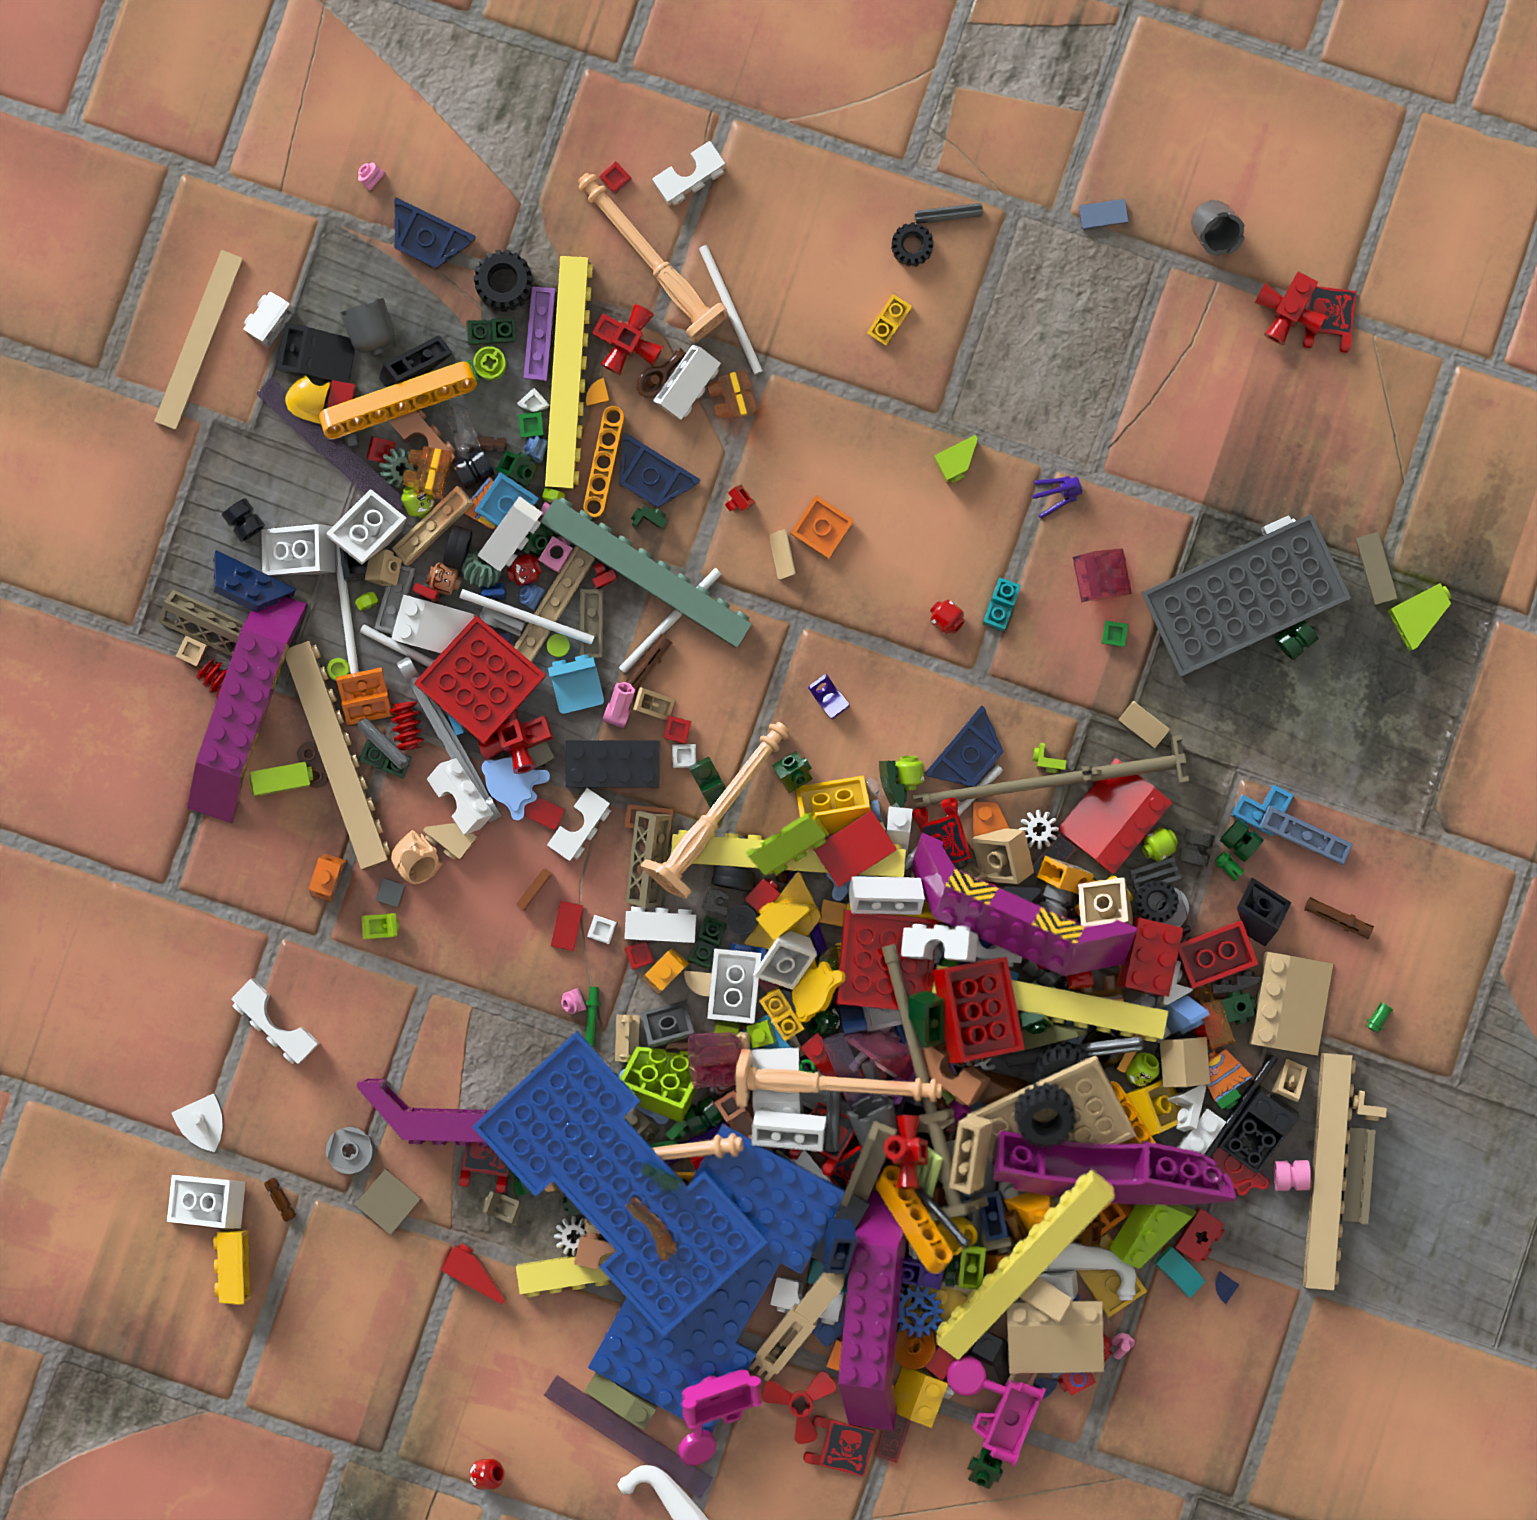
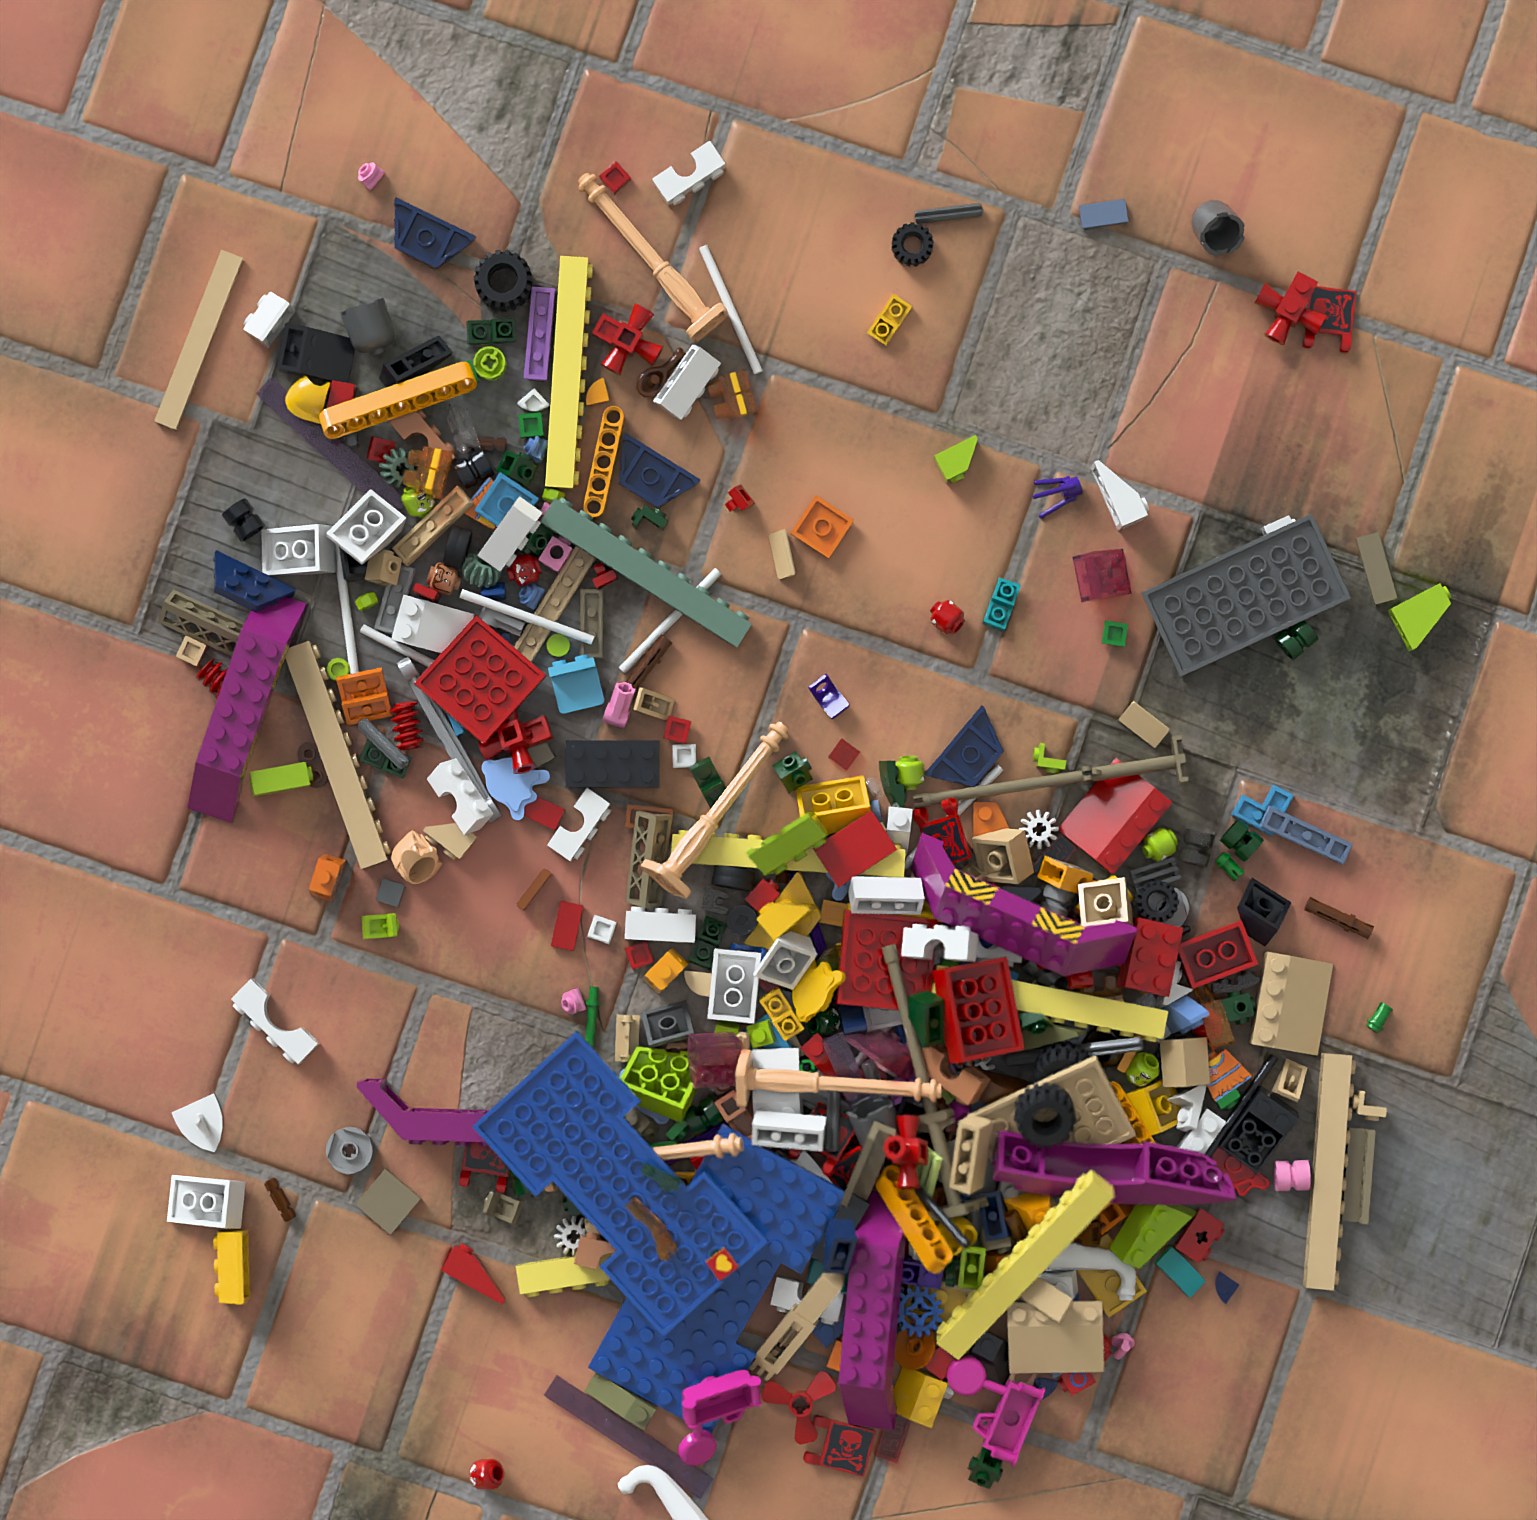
(722, 1264): none -> red tile
(844, 754): none -> clear red tile
(1122, 500): none -> white slope

